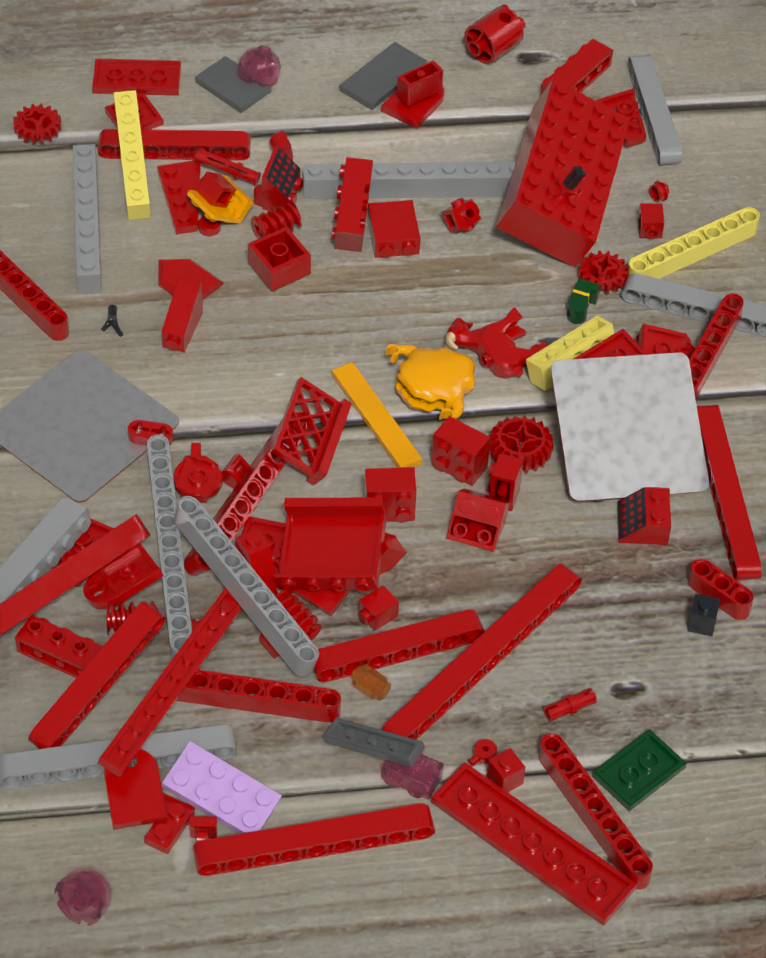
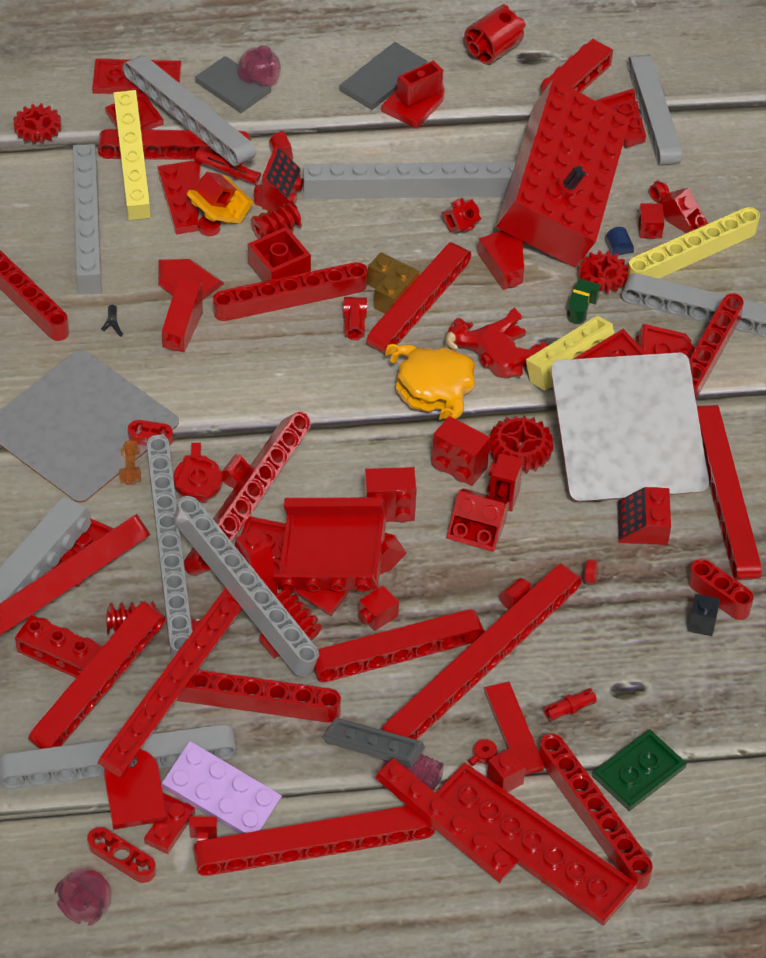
(121, 578): red tile -> none
(127, 865): none -> red beam
(130, 473): none -> clear orange bar
(189, 110): none -> light grey beam
(290, 291): none -> red beam
(326, 442): red fence -> none
(353, 204): red wedge -> none
(355, 313): none -> red piece
(370, 682): clear orange brick -> none
(376, 416): light orange tile -> none
(389, 279): none -> pearl gold brick
(393, 228): red brick -> none
(419, 297): none -> red beam
(446, 820): none -> red plate
(503, 258): none -> red slope
(514, 592): none -> red brick
(514, 726): none -> red tile
(591, 571): none -> red tile
(619, 241): none -> dark blue brick
(683, 211): none -> red slope

